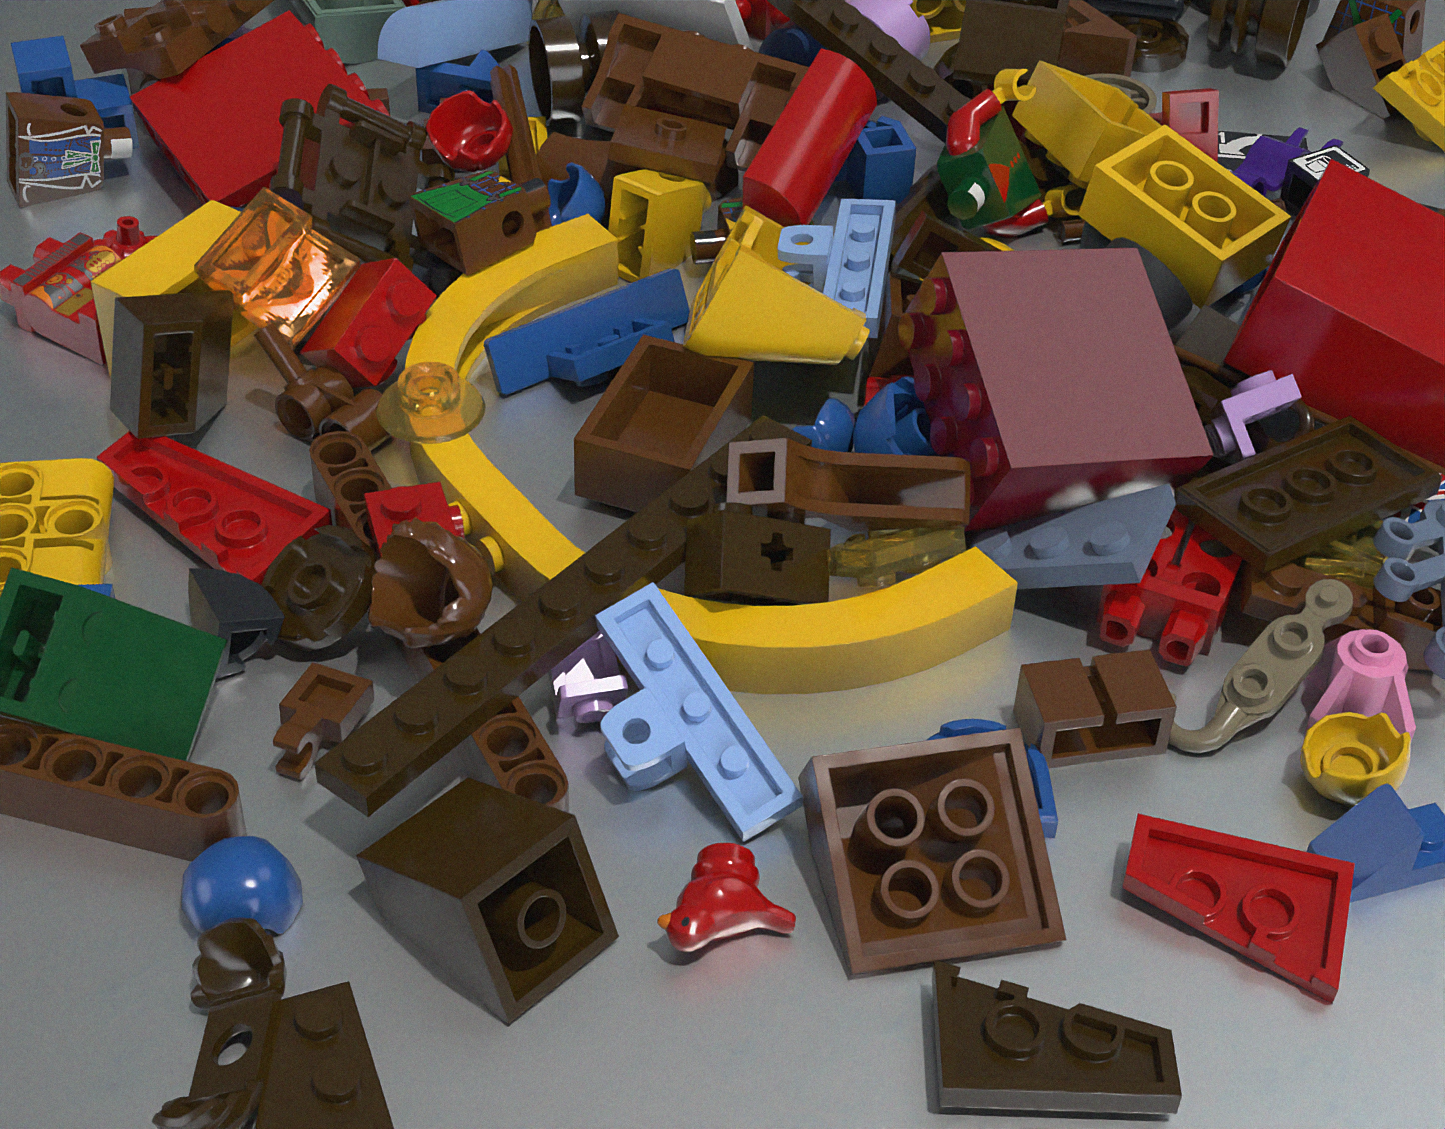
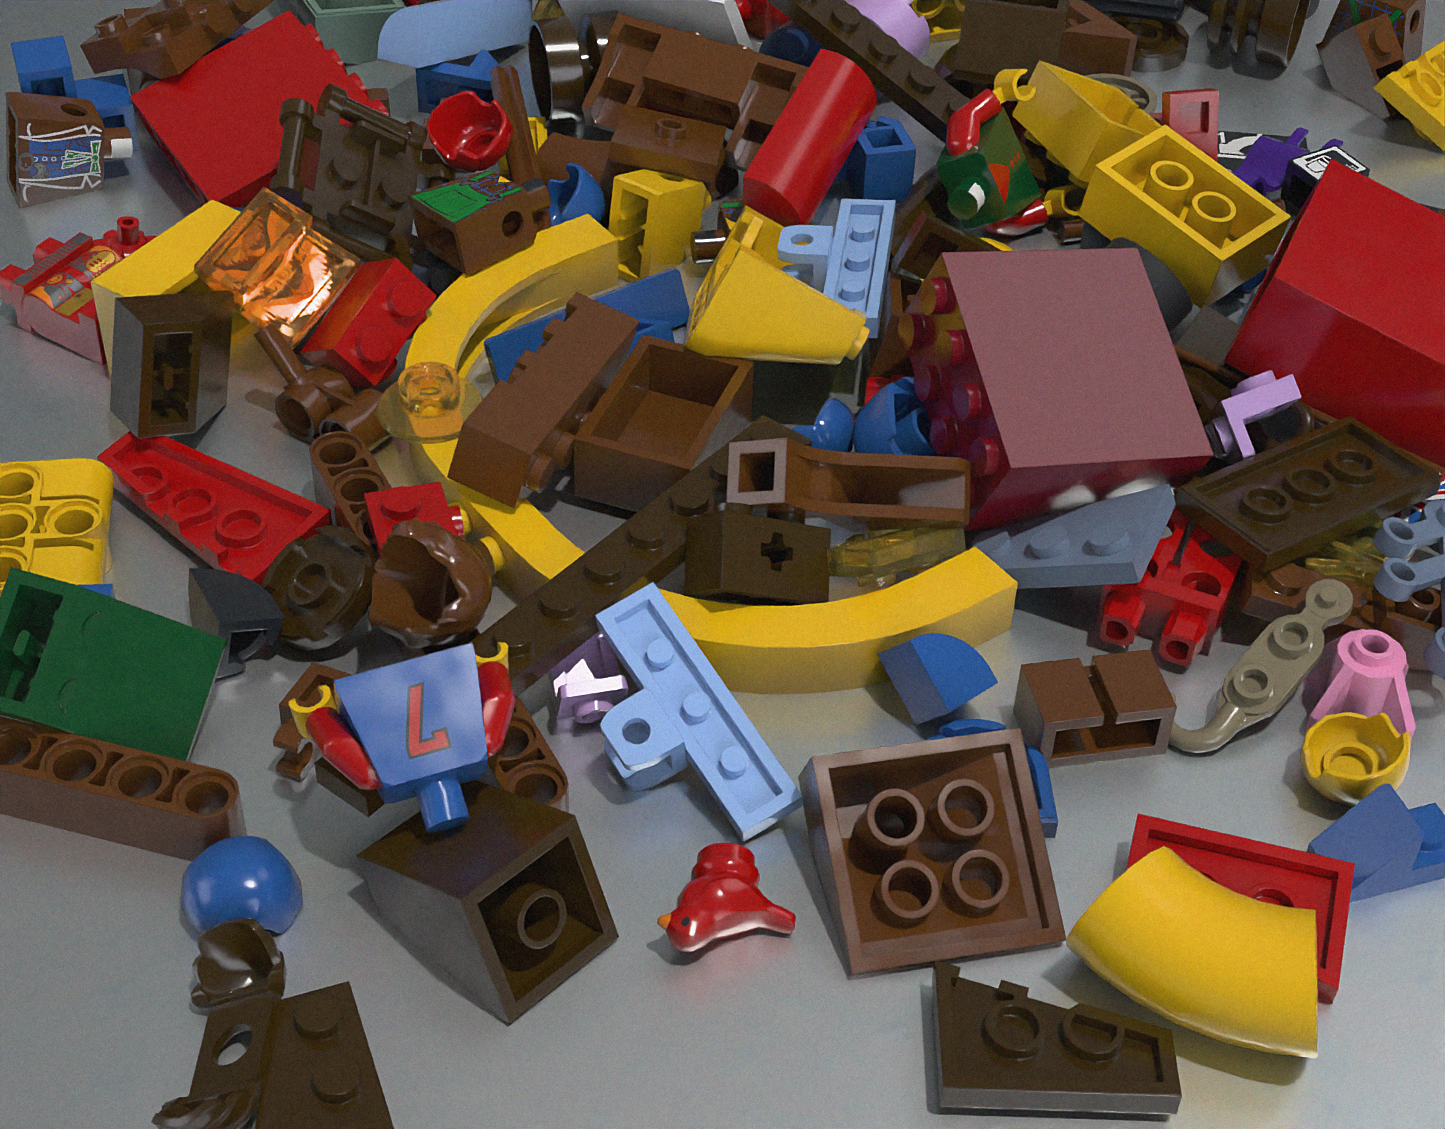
(416, 728): none -> torso
(532, 419): none -> reddish brown wedge
(936, 674): none -> blue brick
(1205, 955): none -> yellow brick

